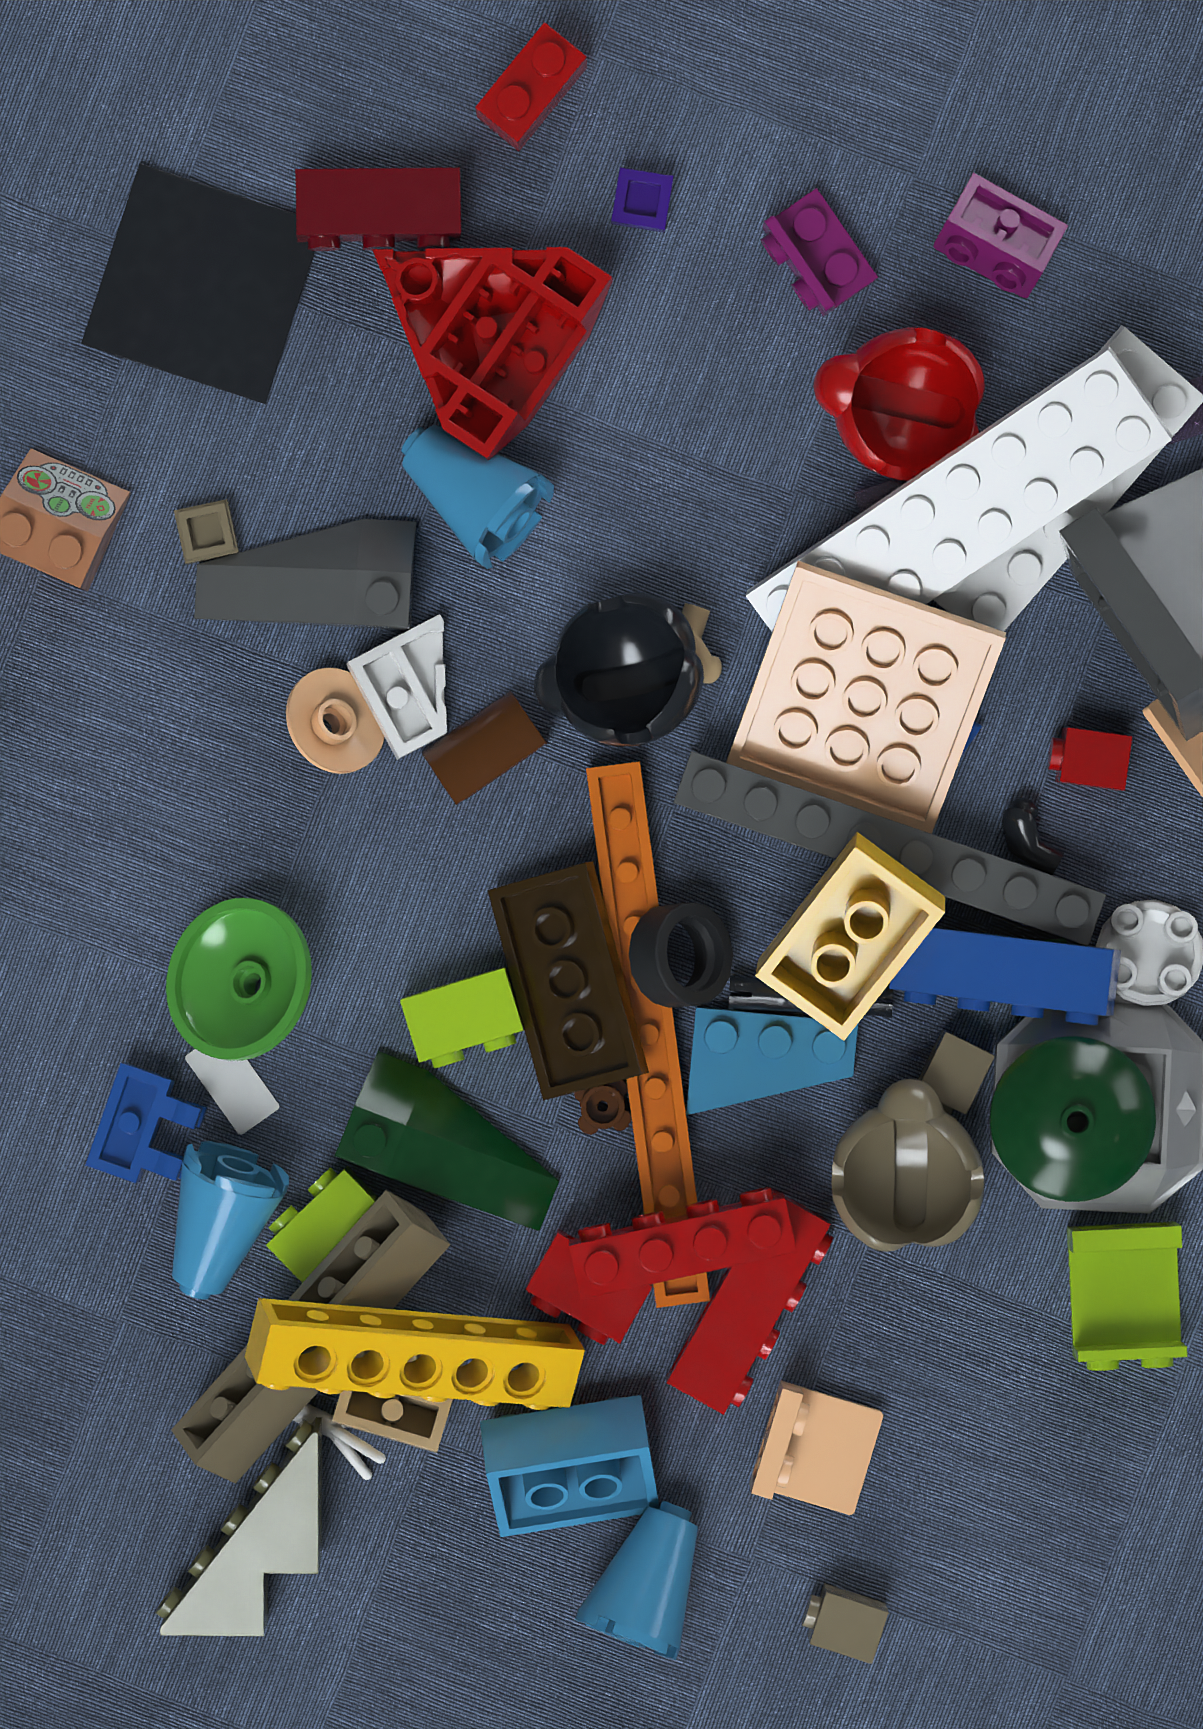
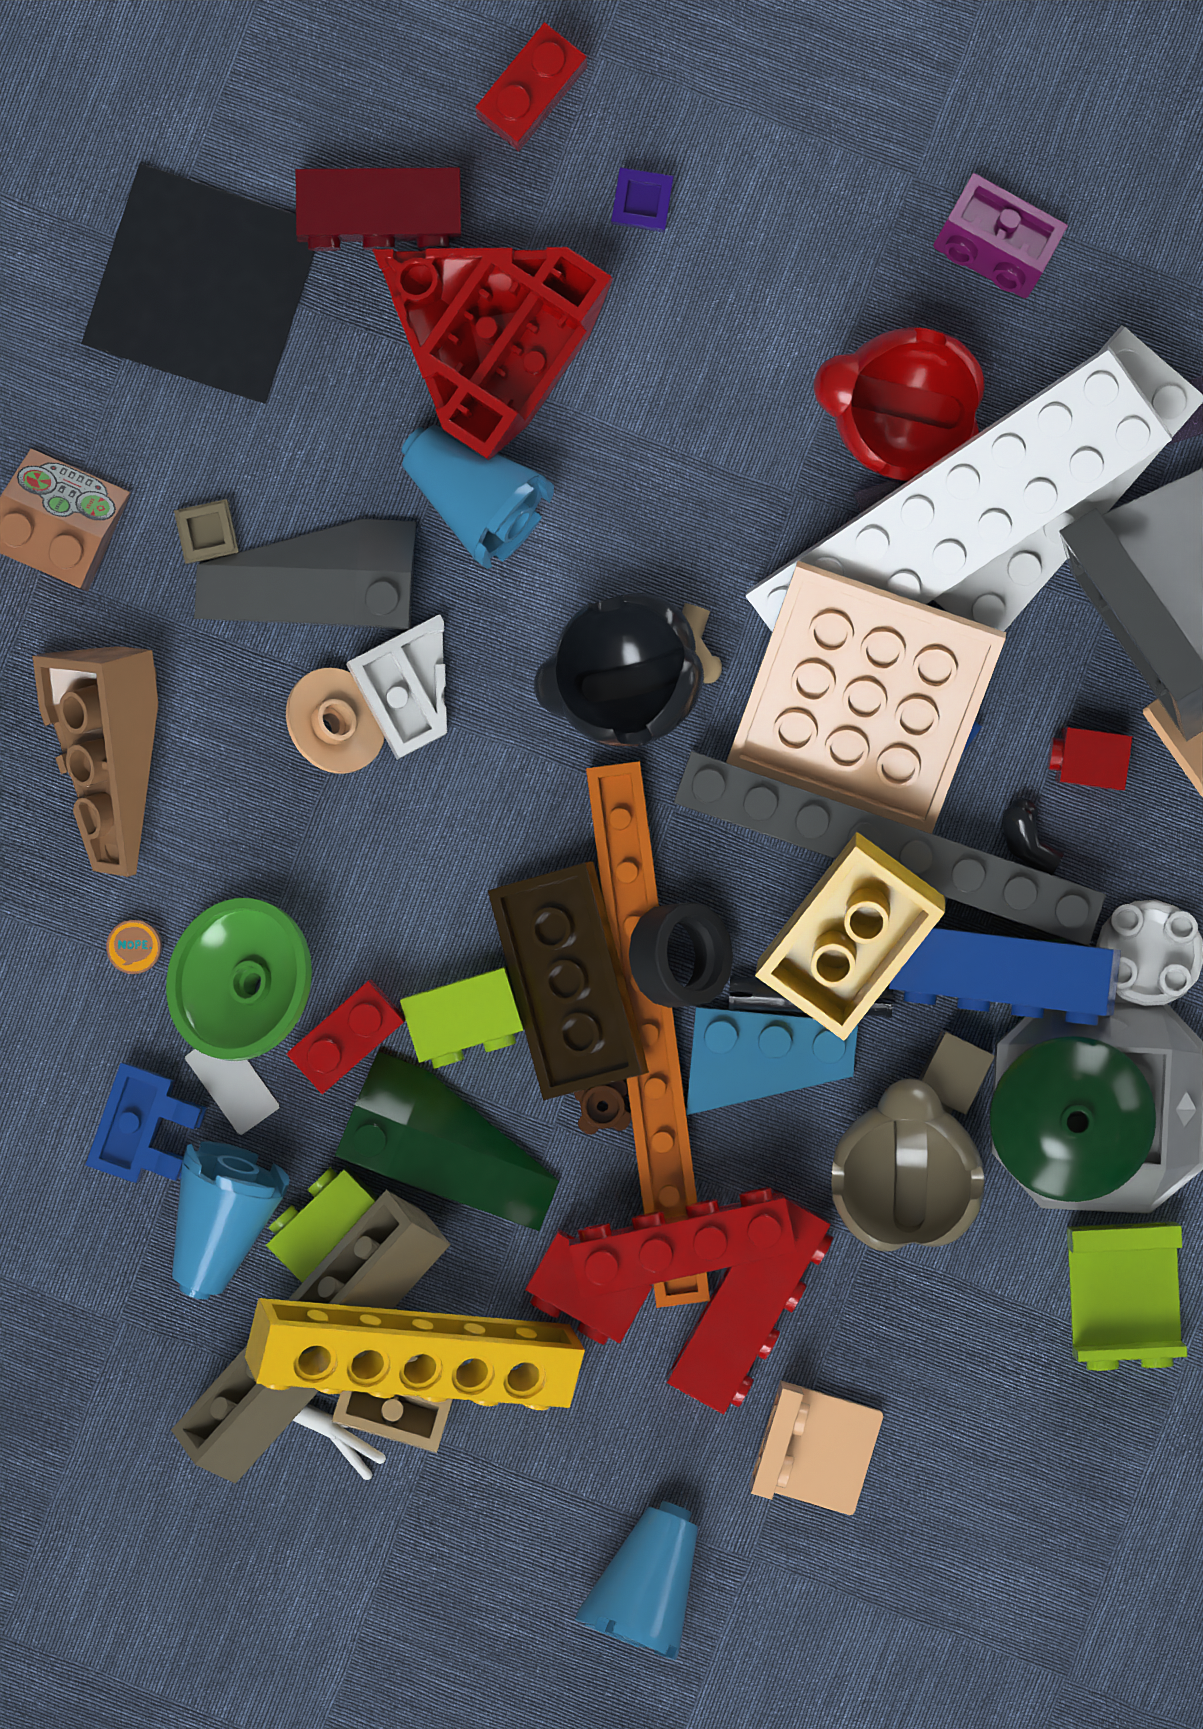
(106, 726): none -> medium nougat wedge
(134, 946): none -> nougat tile
(271, 1535): slope -> none
(346, 1036): none -> red brick
(483, 748): reddish brown brick -> none
(569, 1465): dark azure slope -> none
(818, 253): magenta bracket -> none
(845, 1622): dark tan brick -> none

